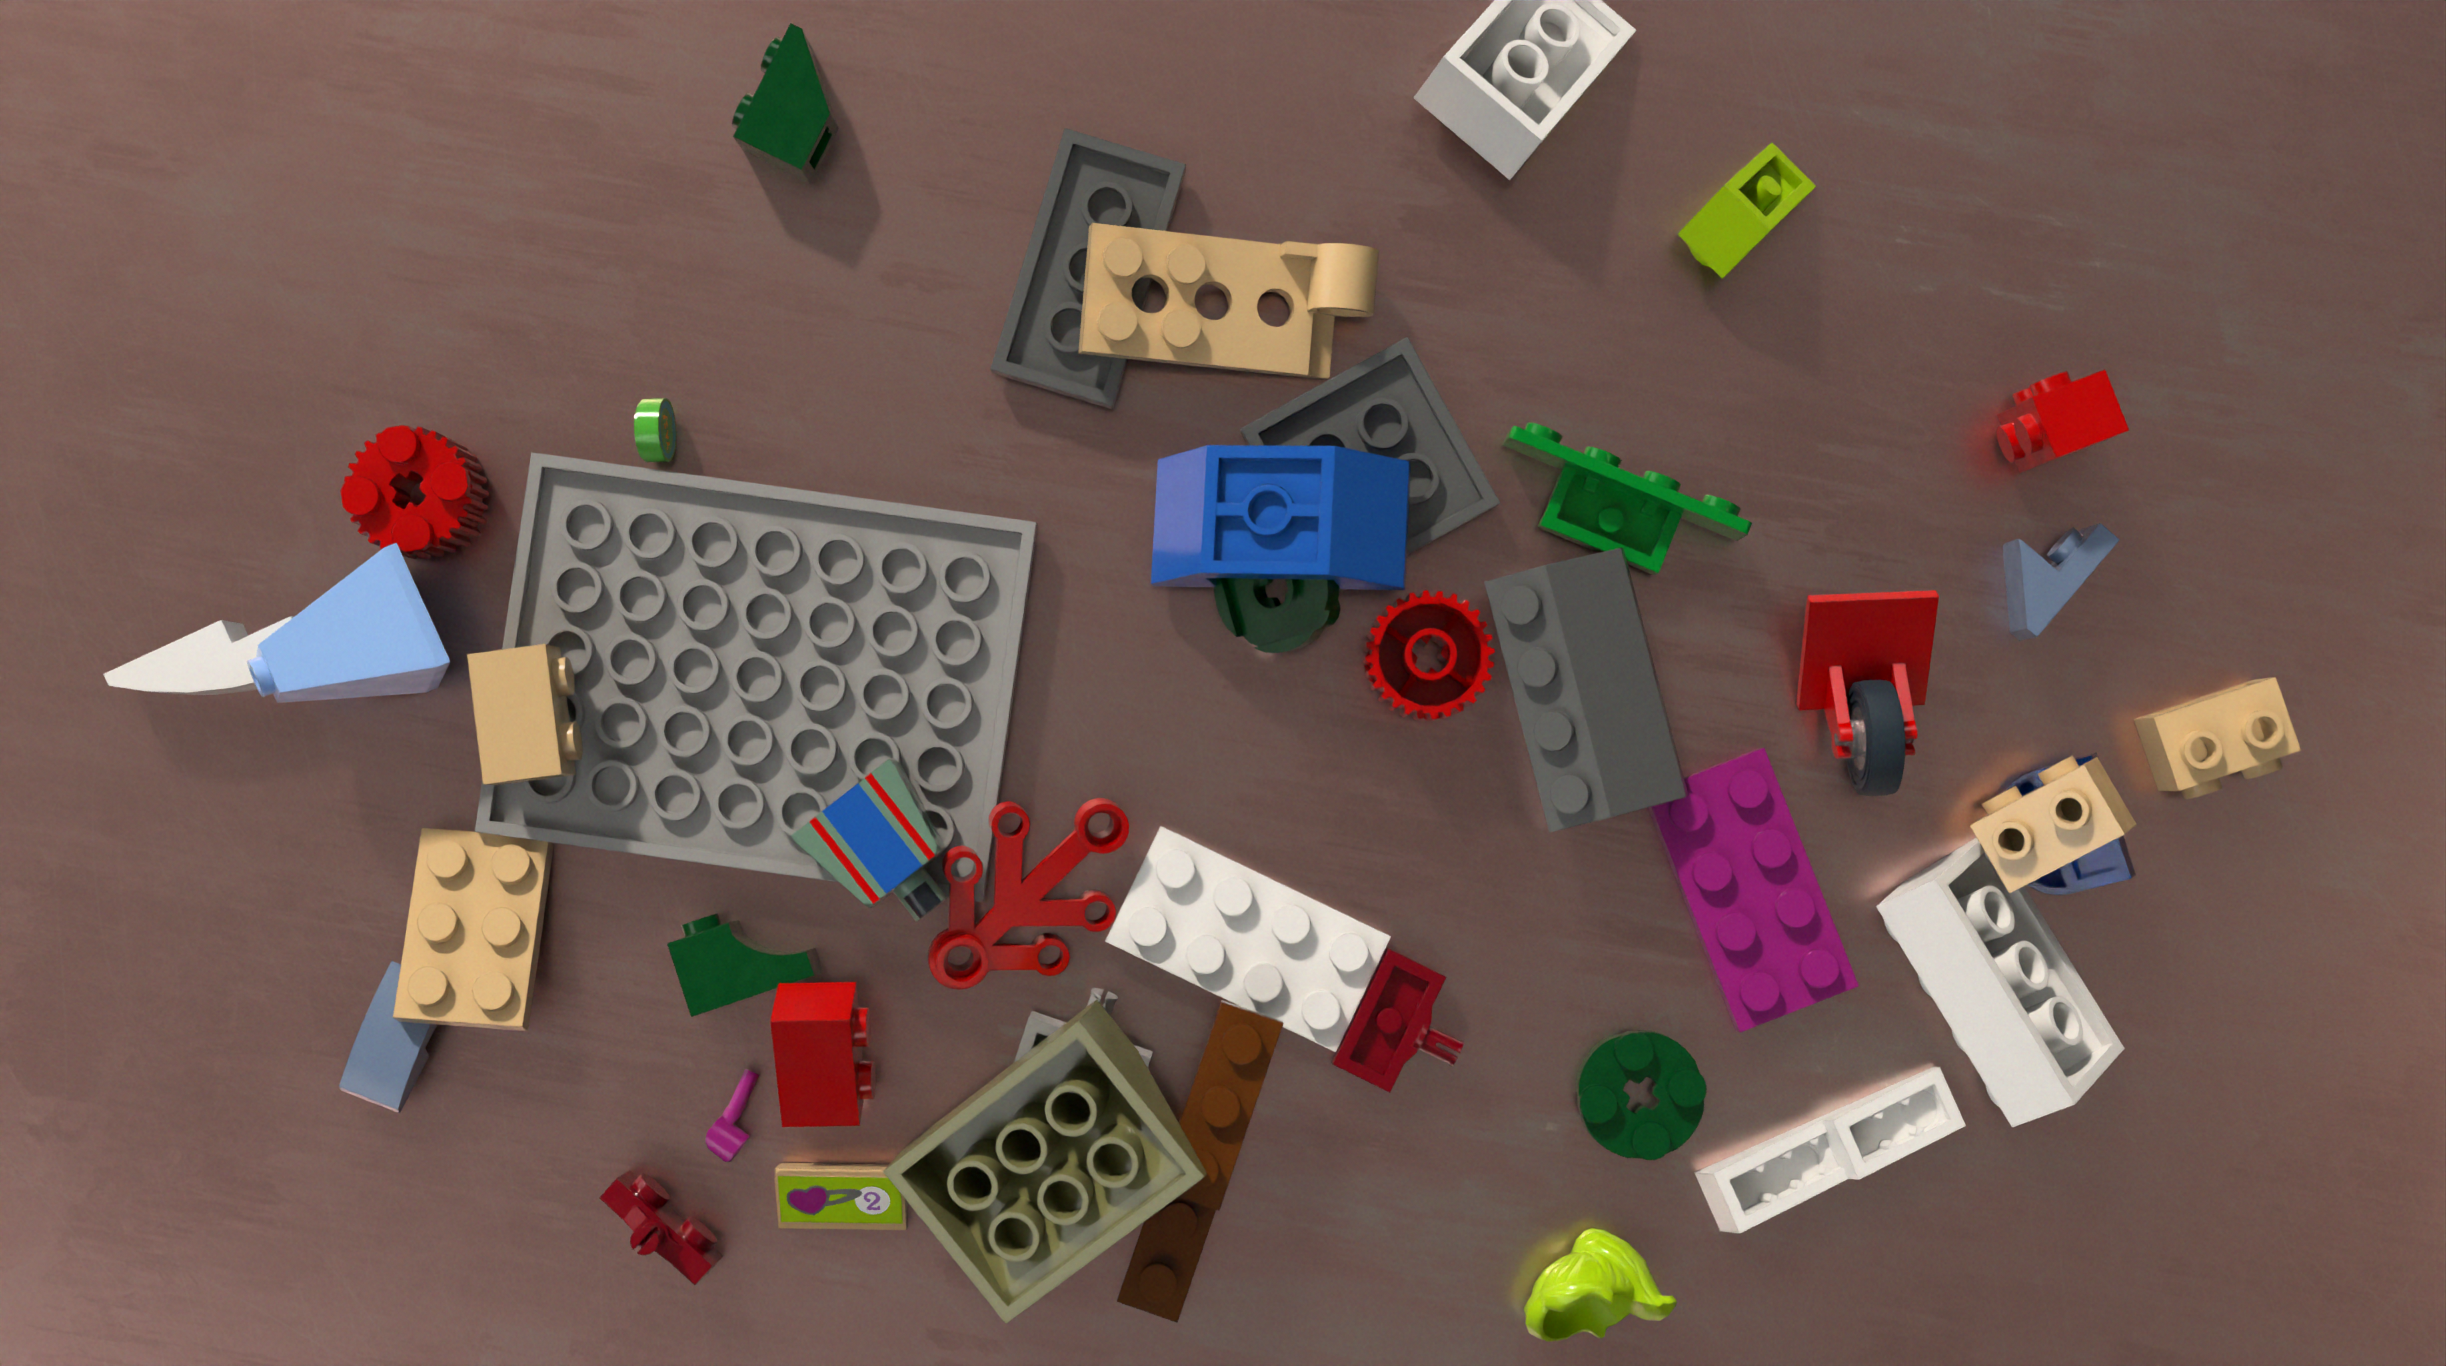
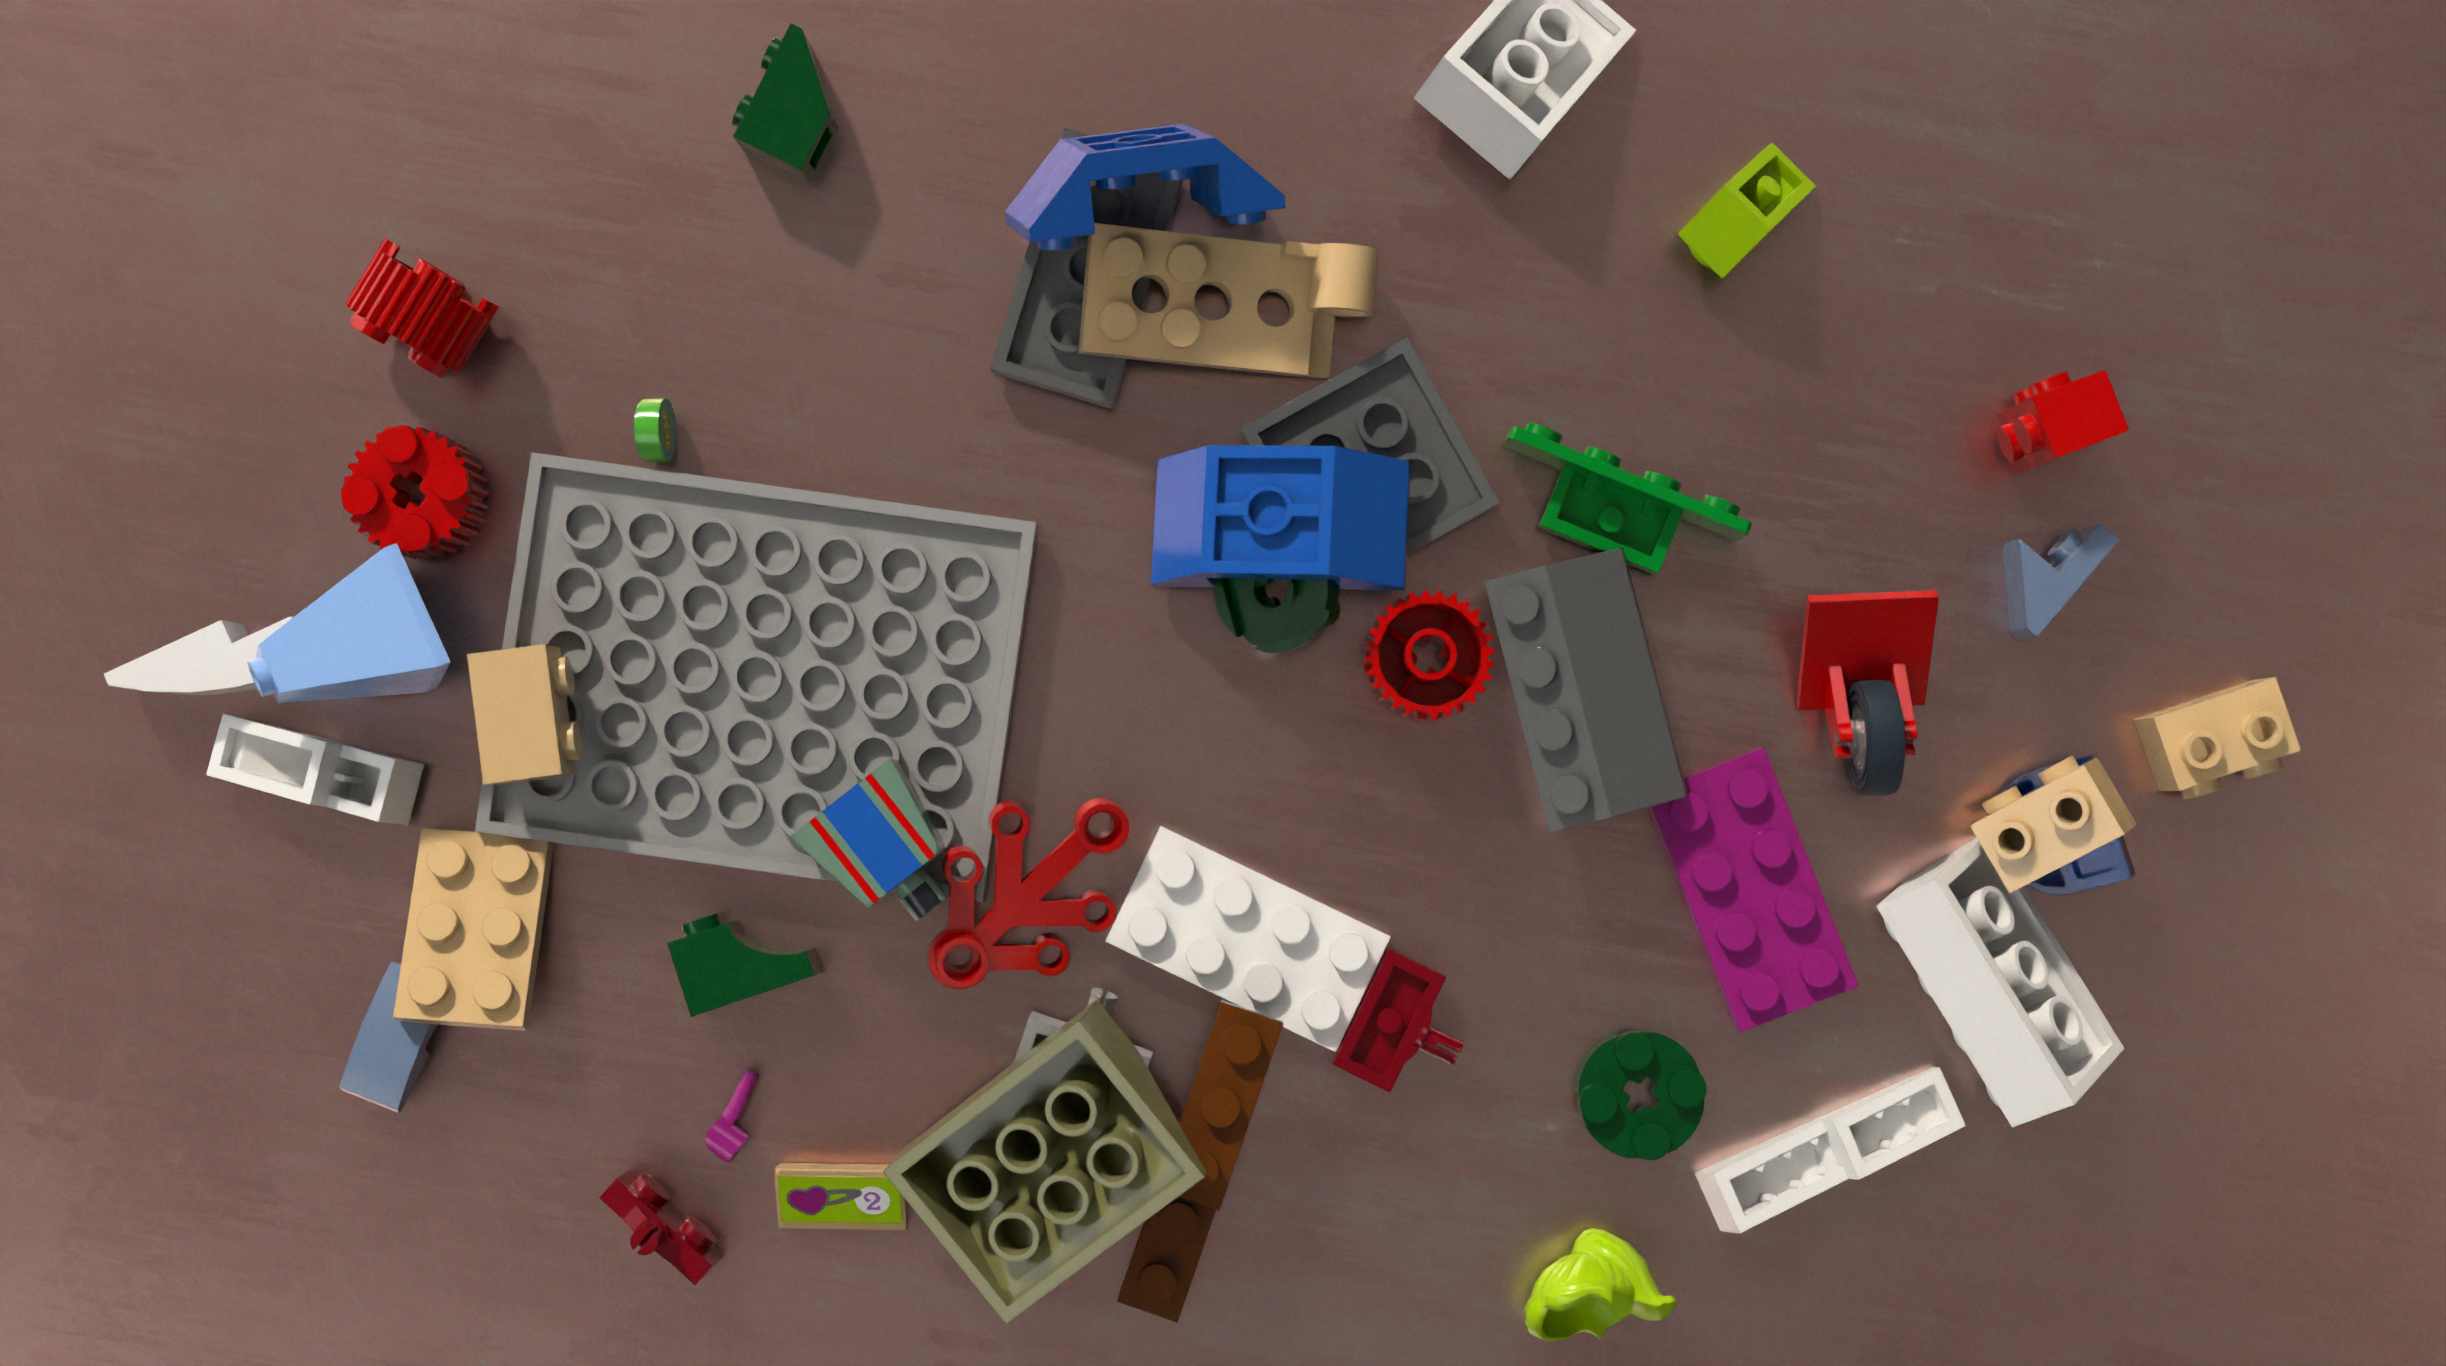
(315, 770): none -> white slope
(420, 309): none -> red brick
(820, 1054): red brick -> none
(1058, 199): none -> blue slope

